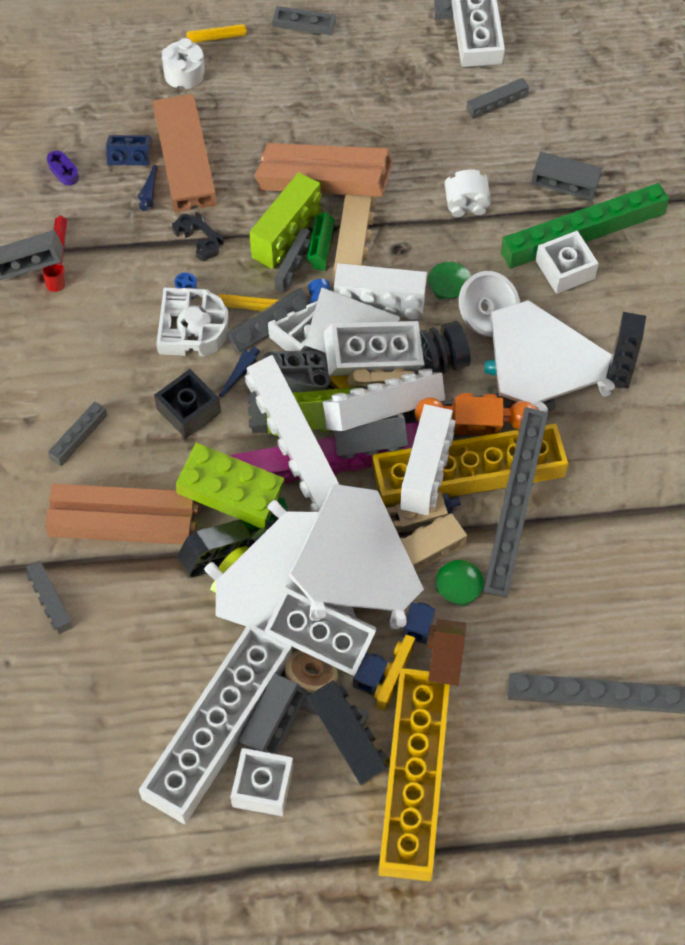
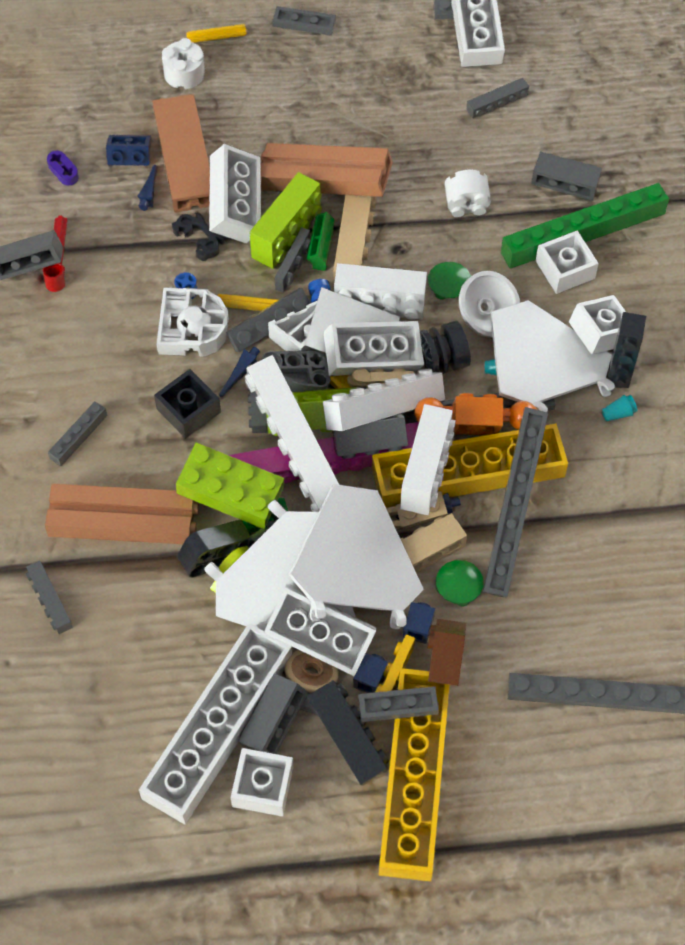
(234, 192): none -> white brick
(398, 704): none -> dark grey plate
(597, 323): none -> white brick
(620, 408): none -> teal cone

